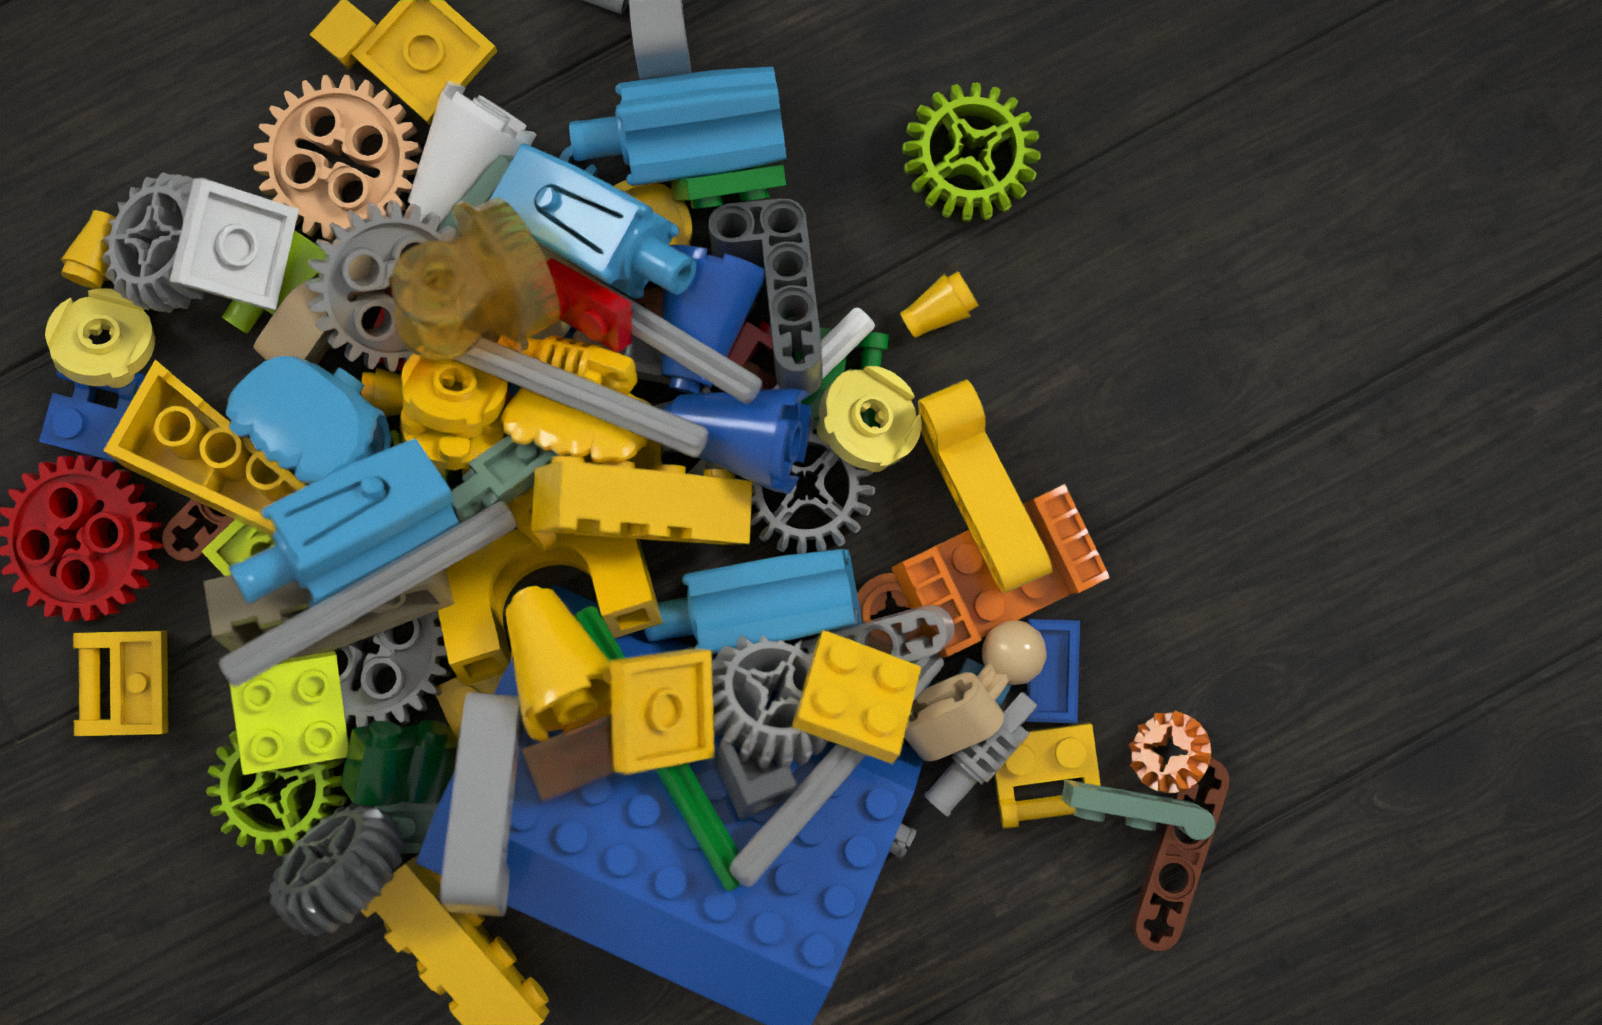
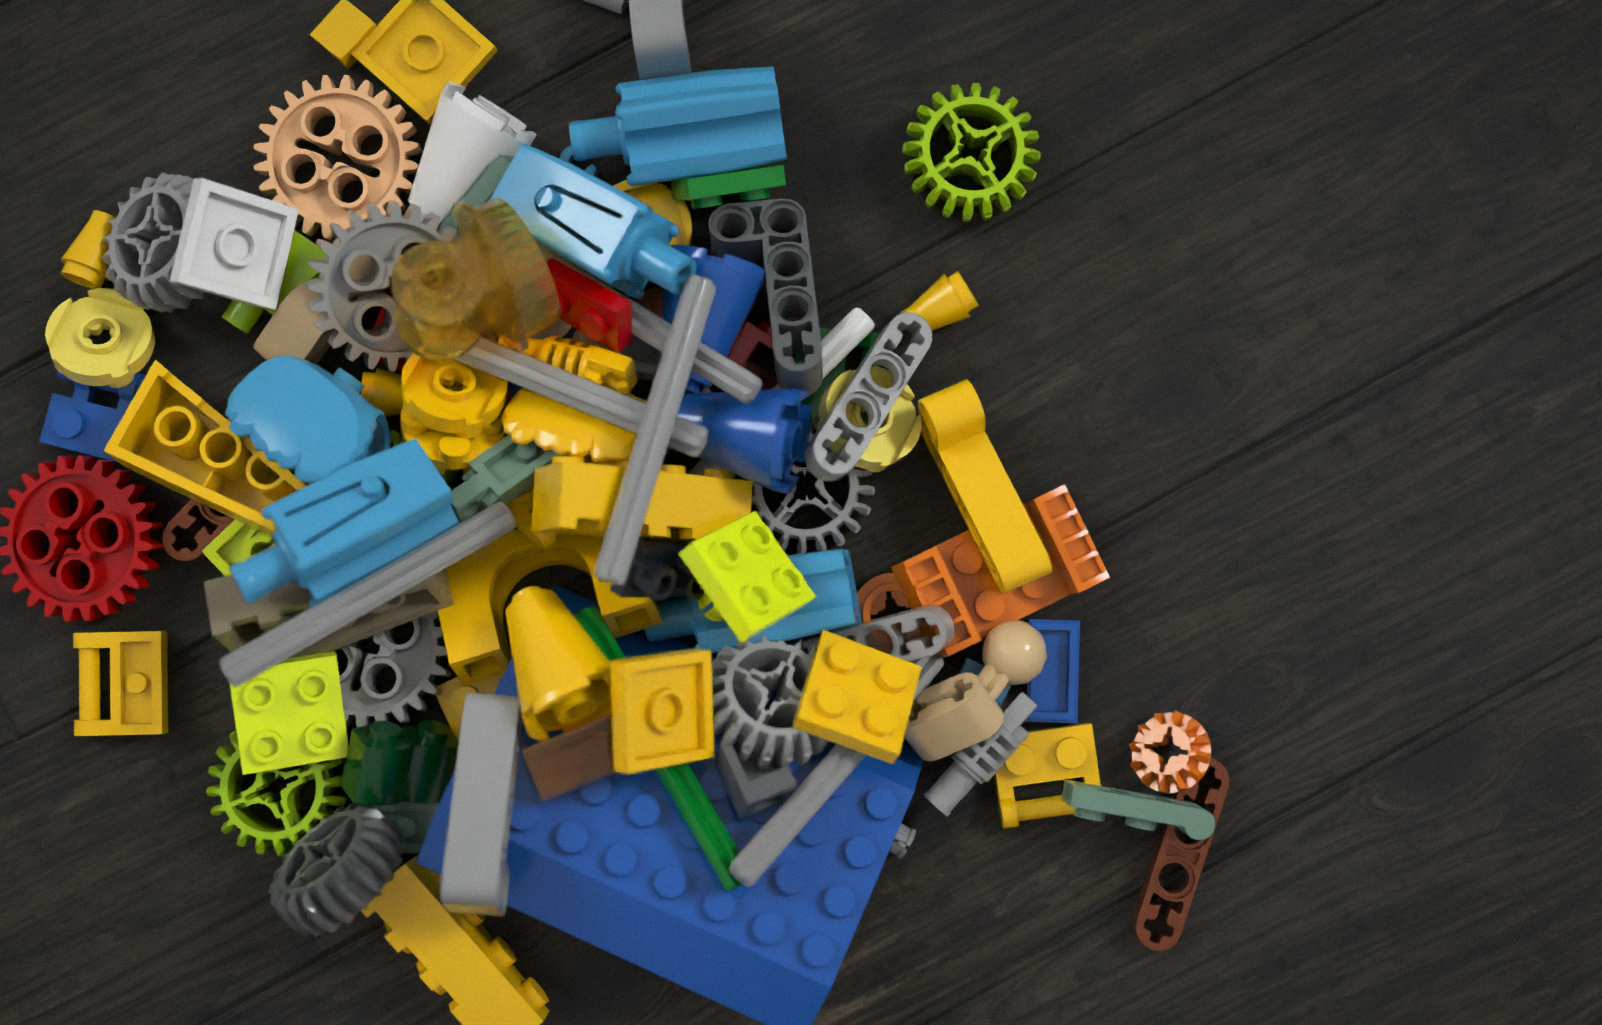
(655, 430): none -> light grey axle
(659, 573): none -> black hips
(746, 577): none -> neon yellow plate
(873, 398): none -> light grey beam

